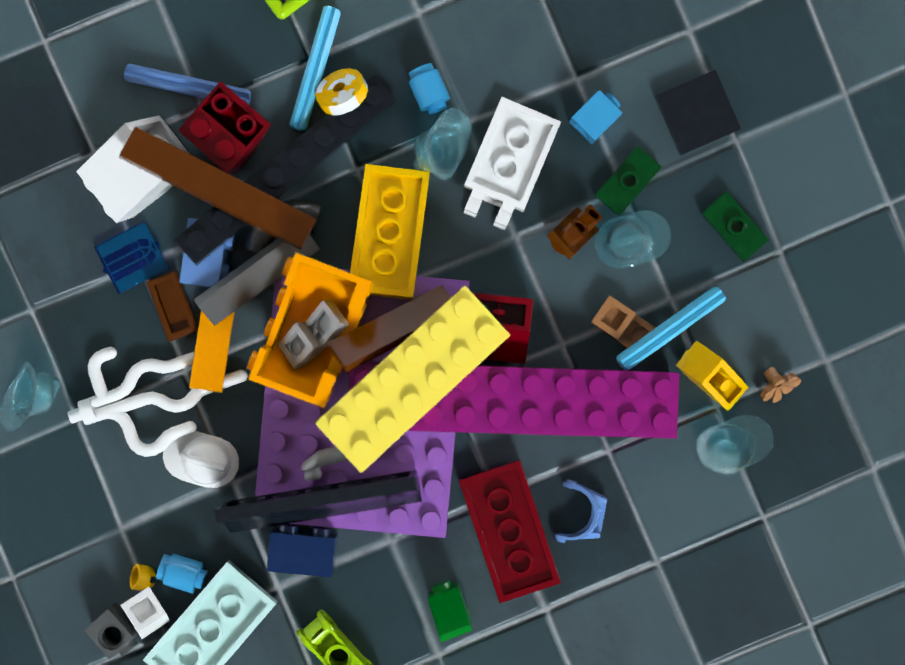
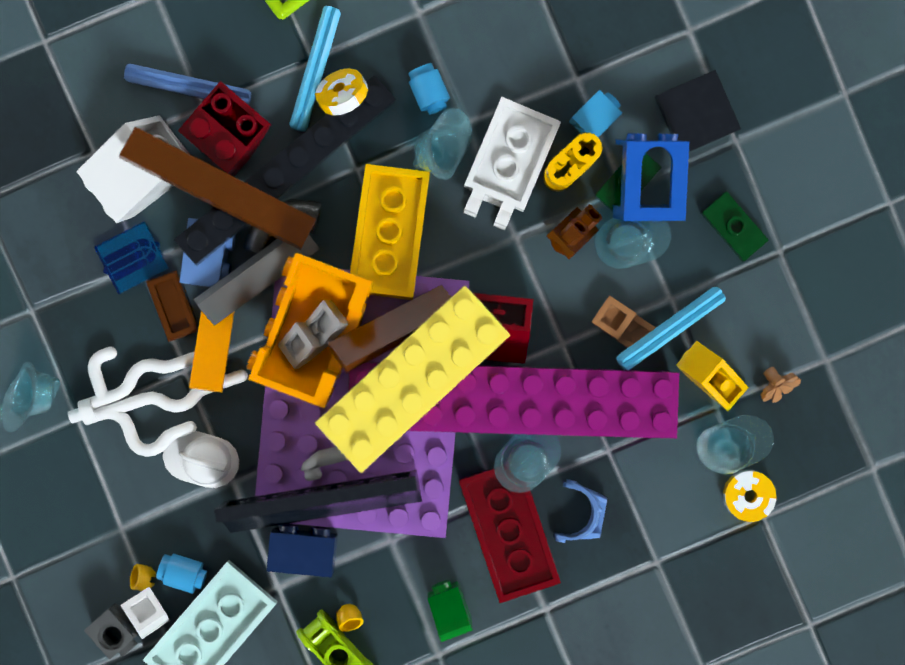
(349, 618): none -> yellow hinge
(526, 461): none -> clear light blue piece
(578, 163): none -> yellow connector
(632, 156): none -> blue panel
(762, 502): none -> yellow piece

